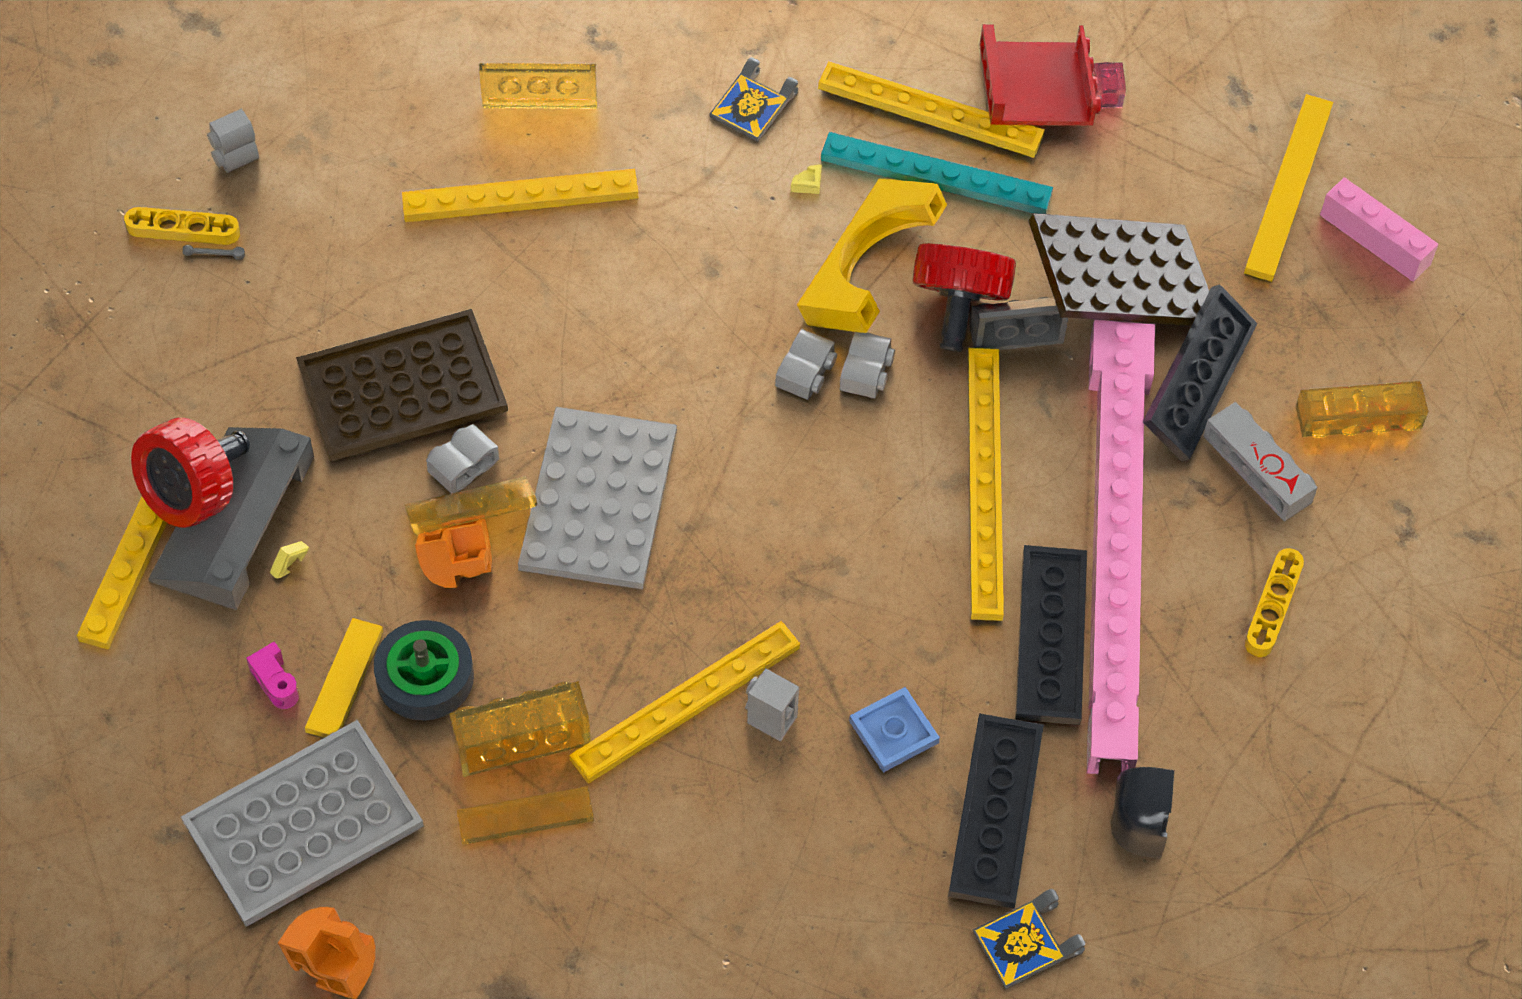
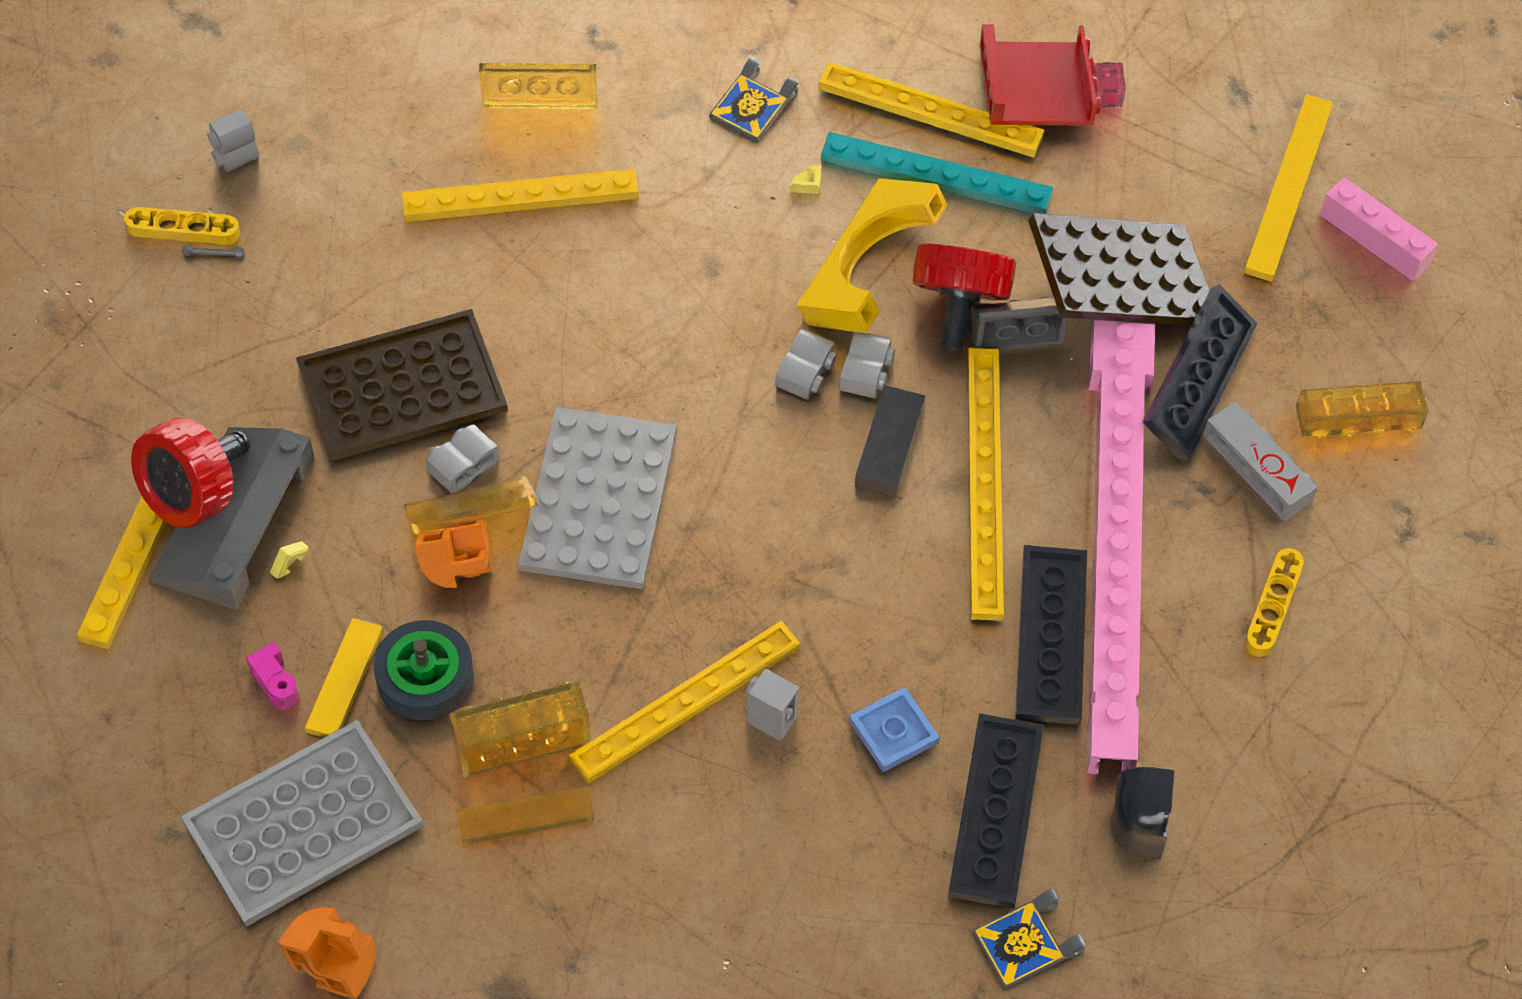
(890, 441): none -> black piece

